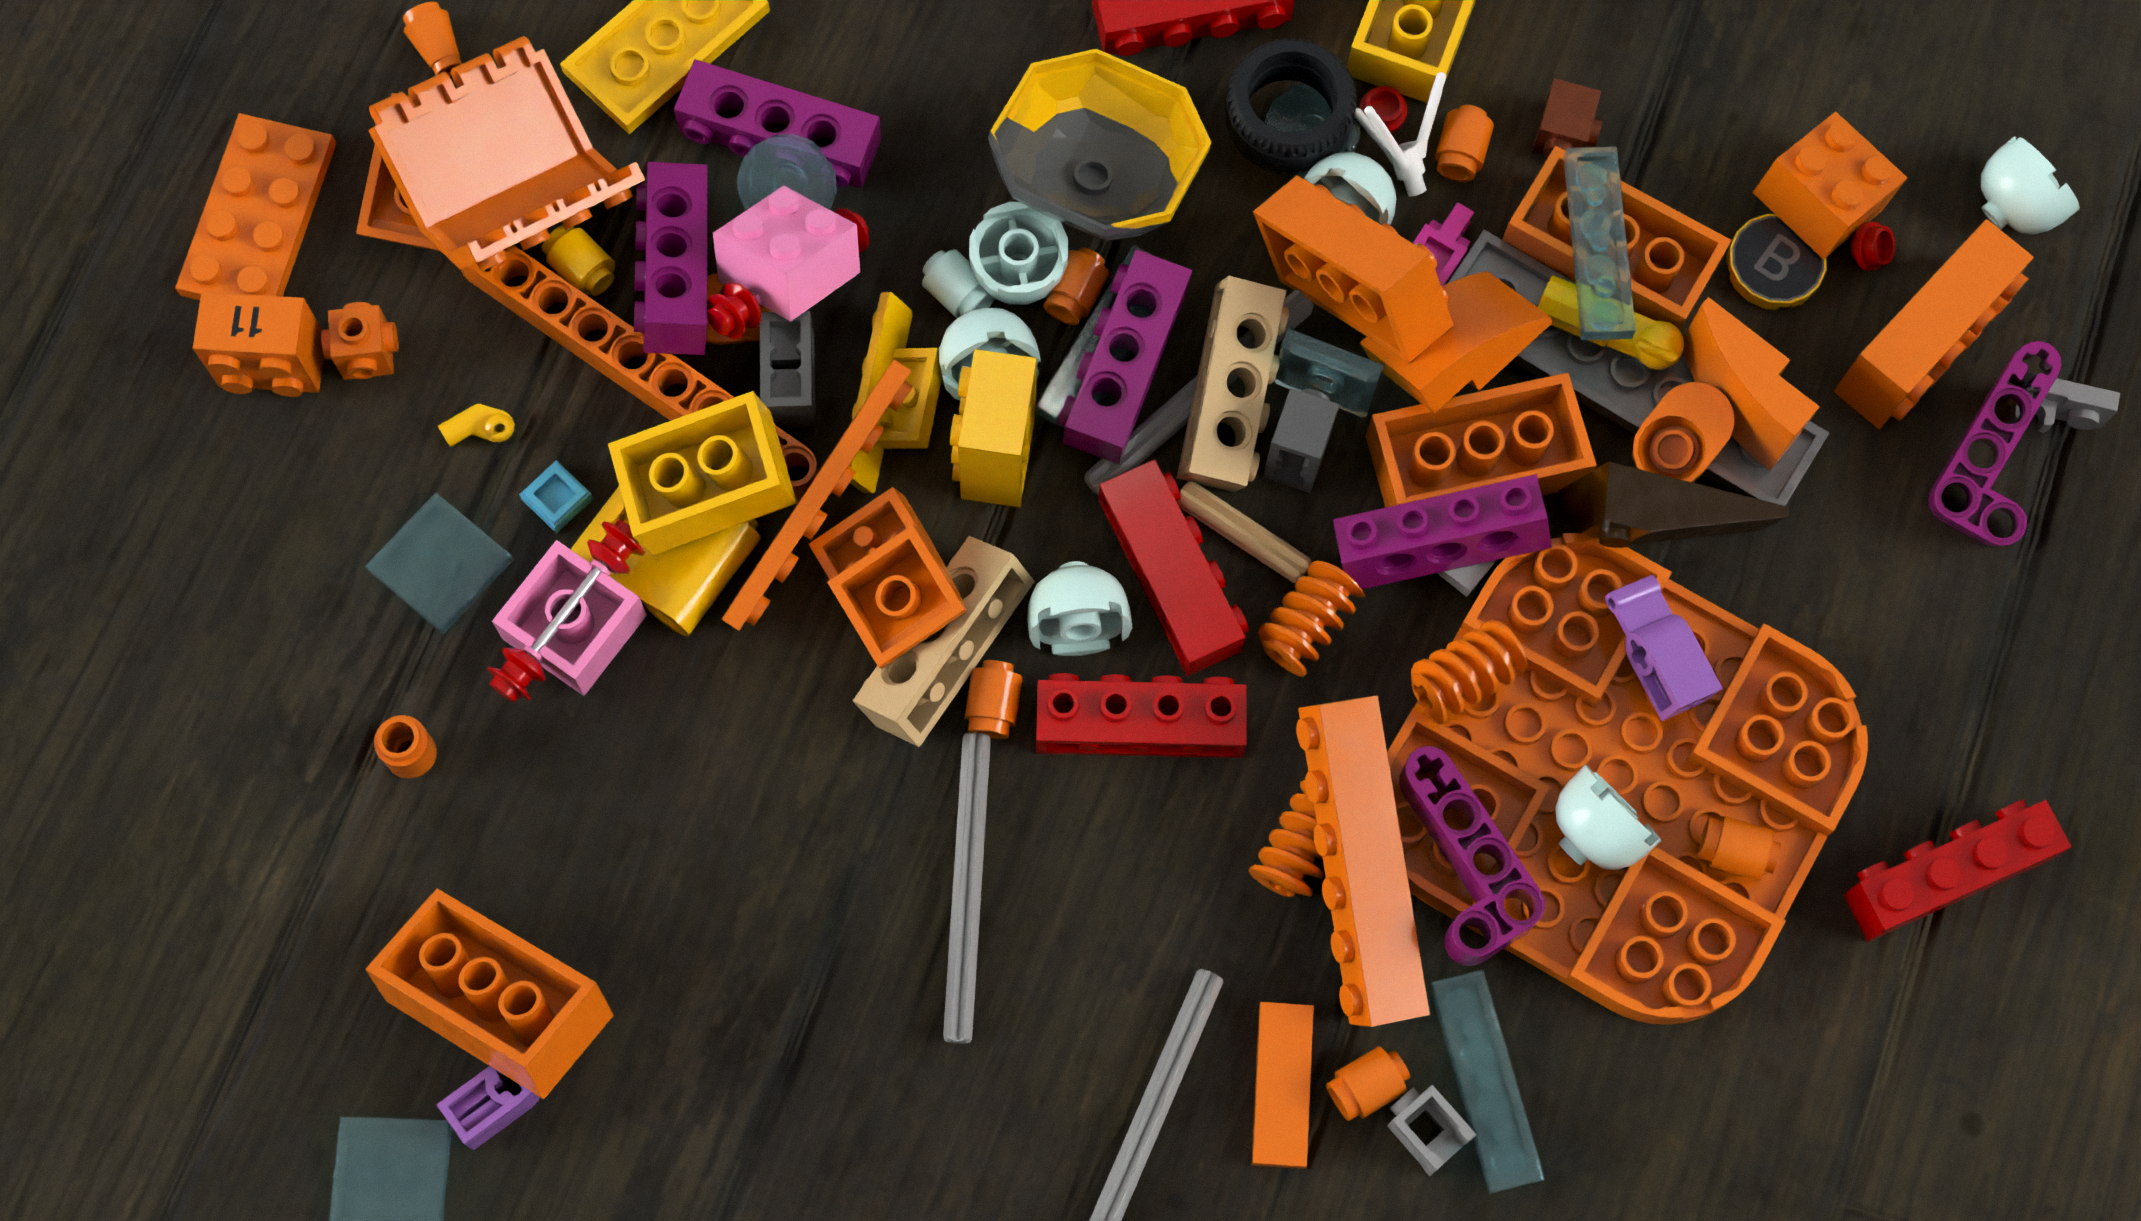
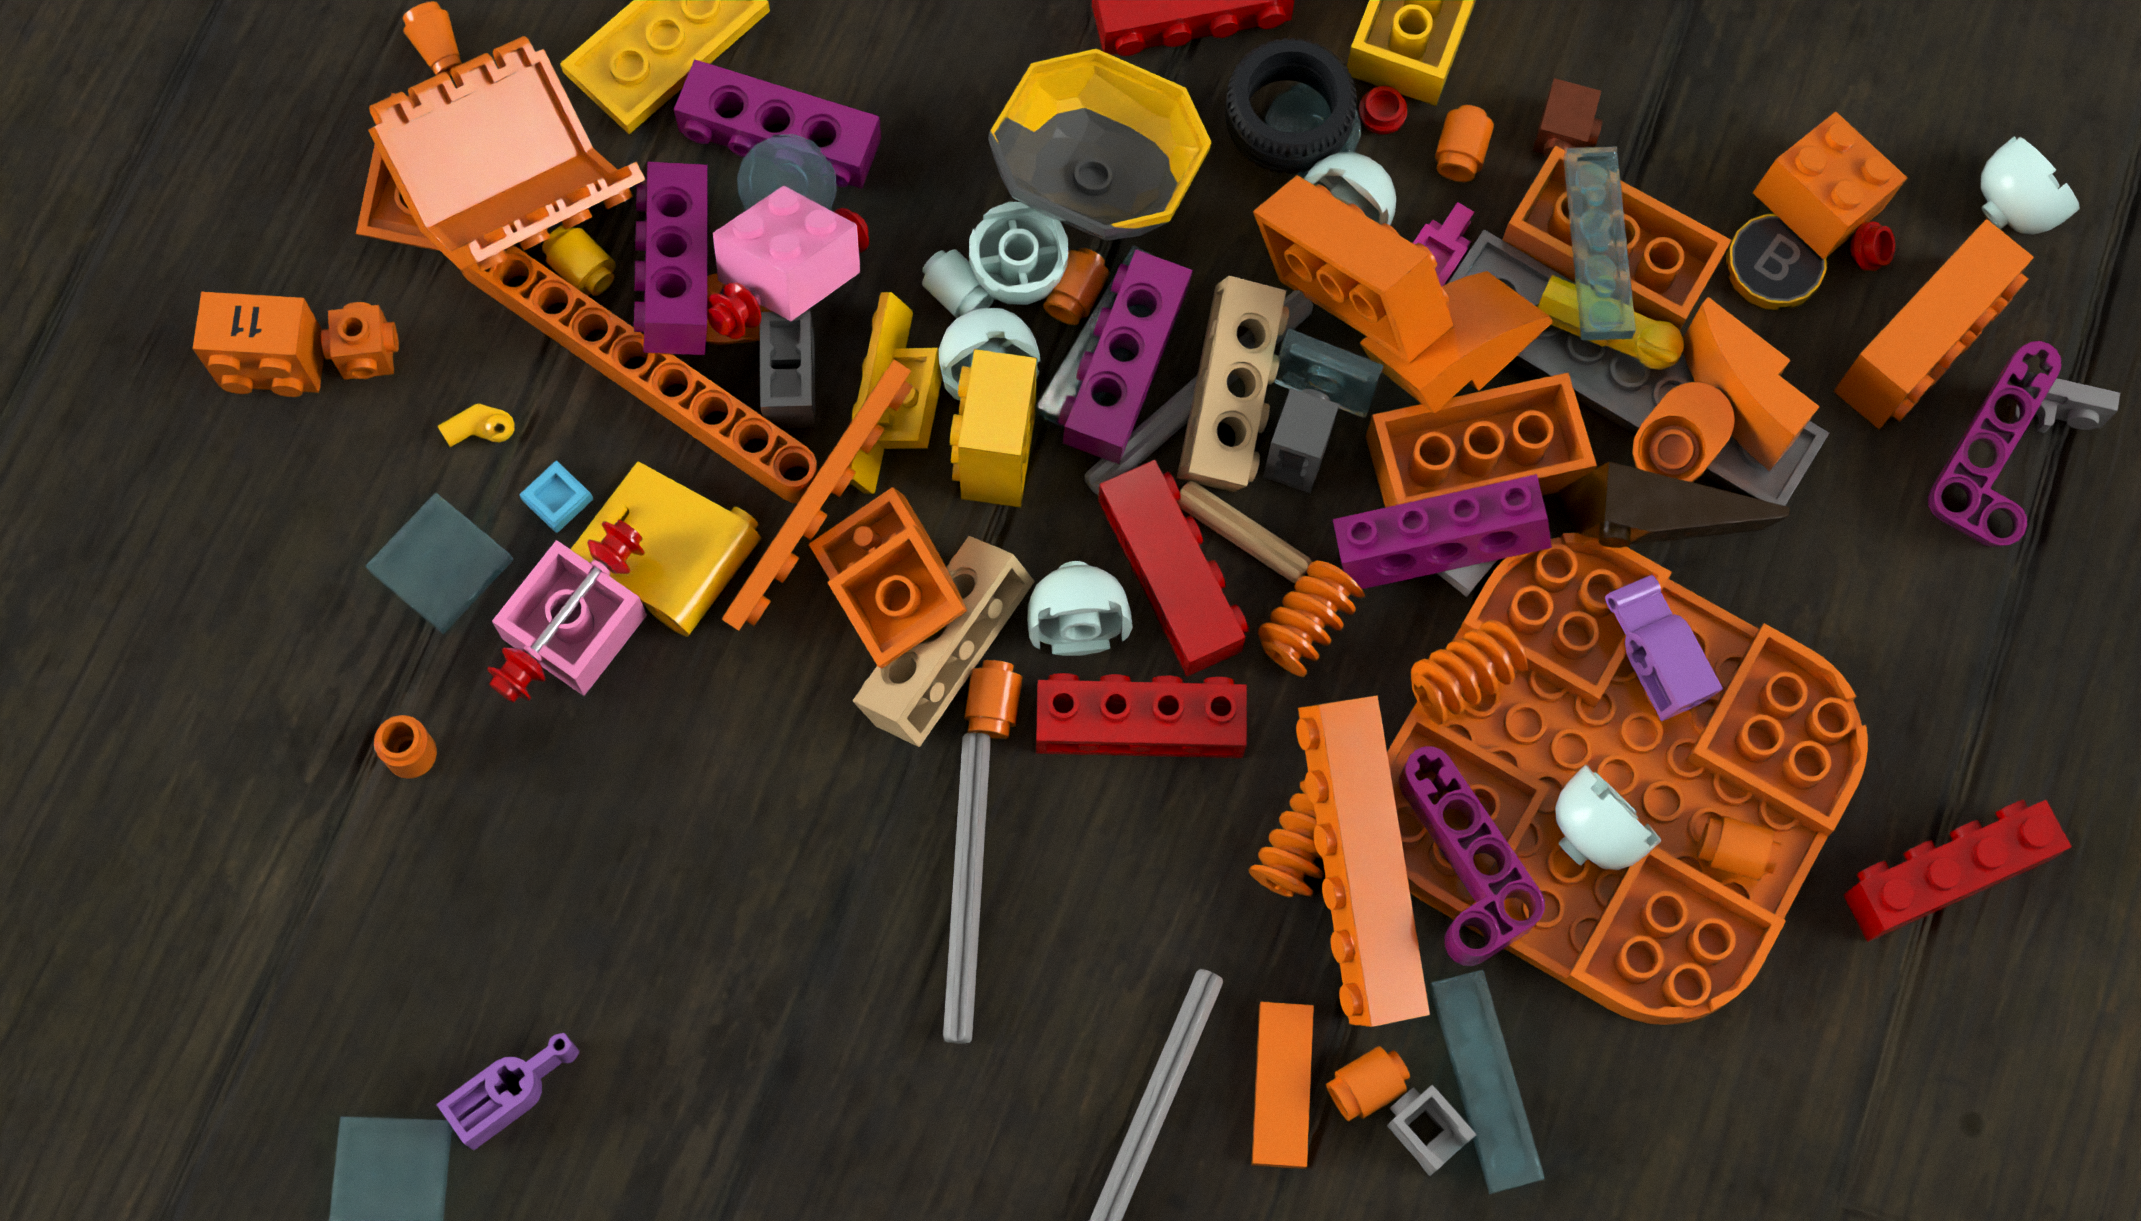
(257, 209): orange plate -> none
(490, 992): orange brick -> none
(702, 473): yellow brick -> none
(1406, 156): white plant -> none

